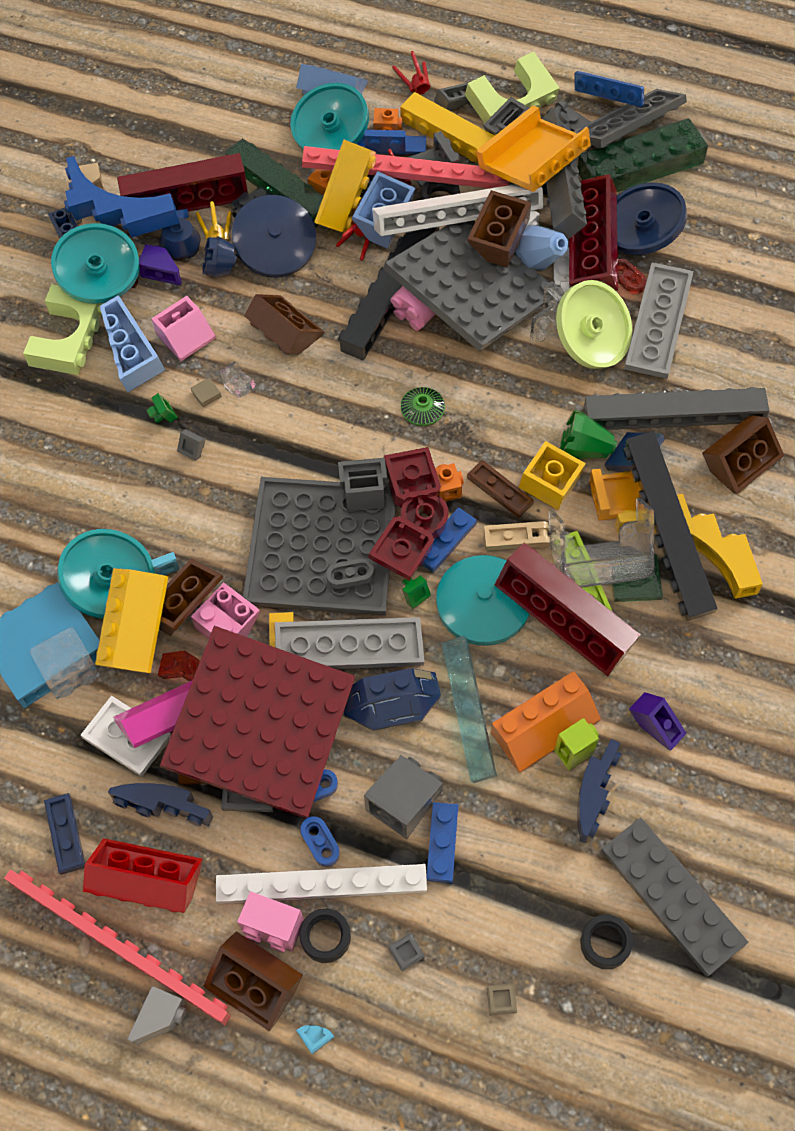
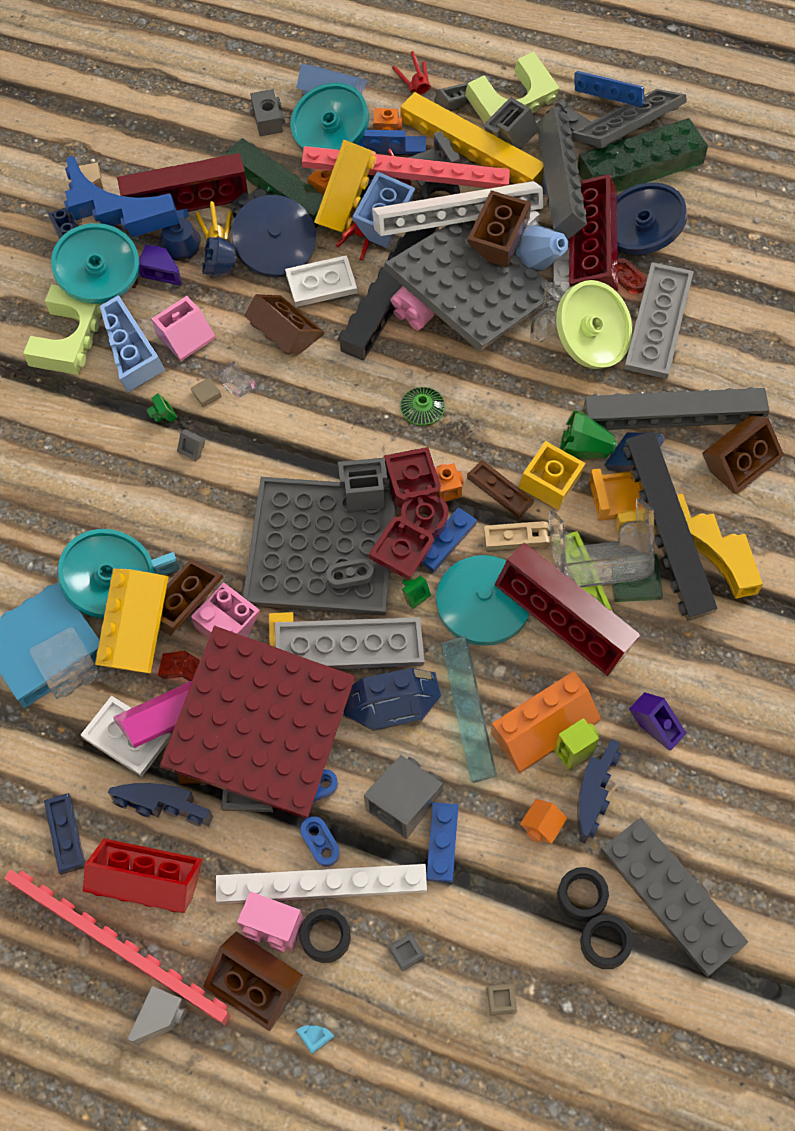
(267, 113): none -> dark grey brick
(321, 281): none -> white plate
(531, 150): light orange panel -> none
(543, 821): none -> orange brick
(588, 874): none -> black tyre

